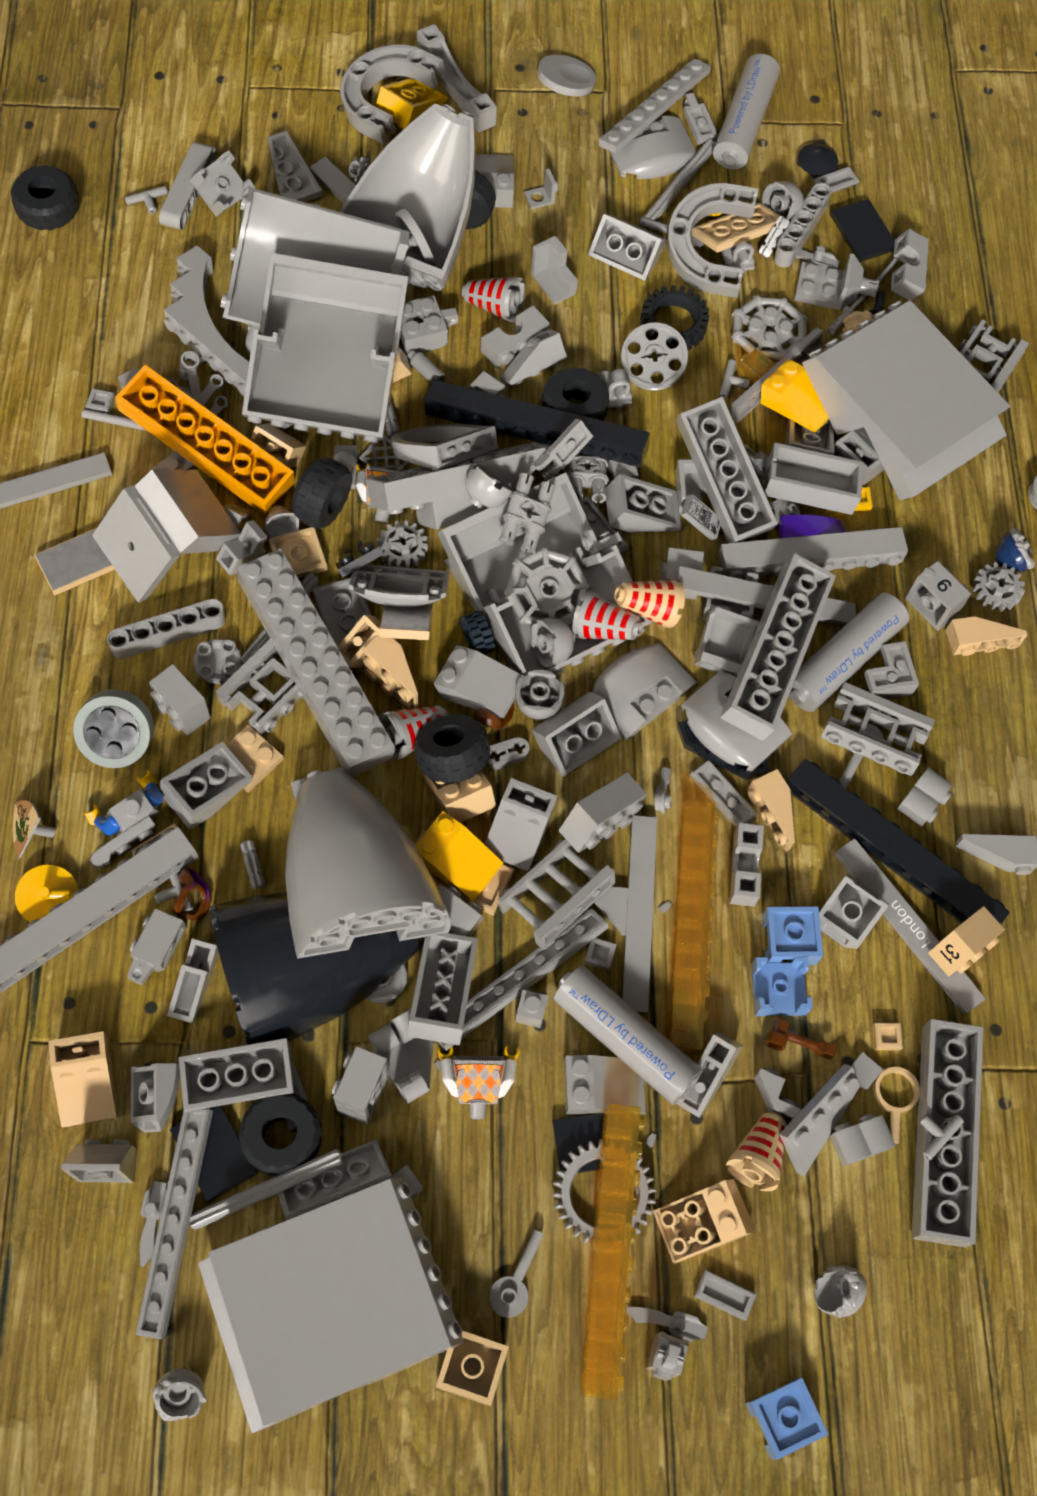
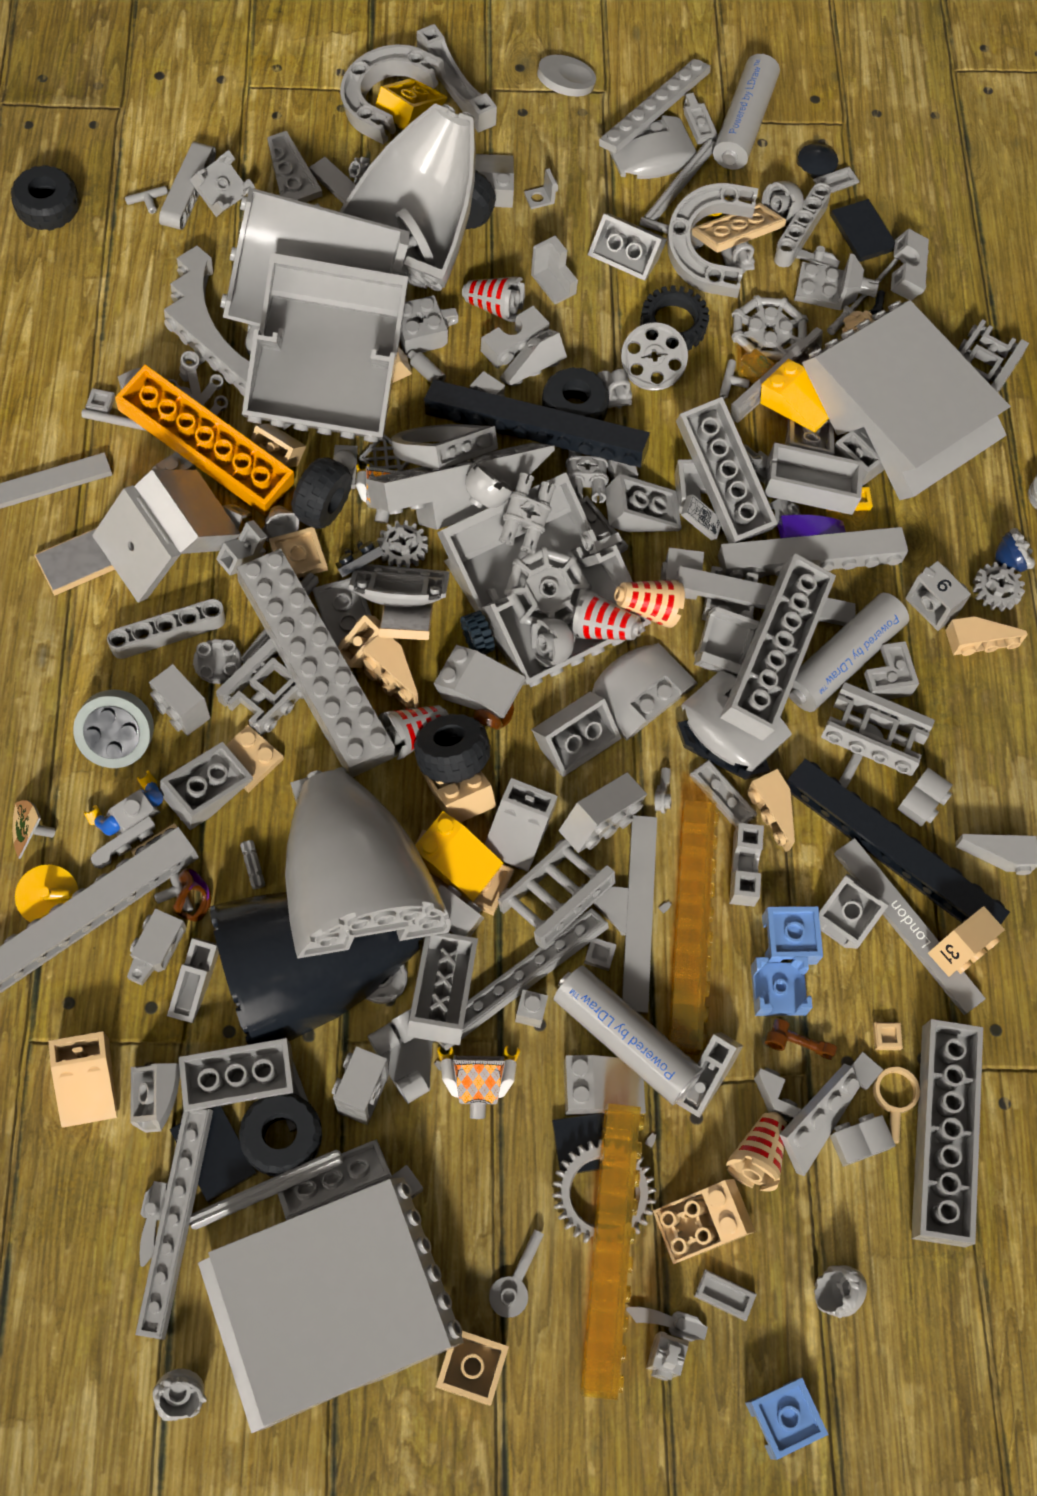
(101, 1162): light grey slope -> none
(391, 424): light grey axle -> none
(510, 756): light grey beam -> none
(539, 694): light grey cylinder -> none
(564, 449): light grey hinge -> none
(774, 236): axle -> none
(941, 1135): light grey piece -> none

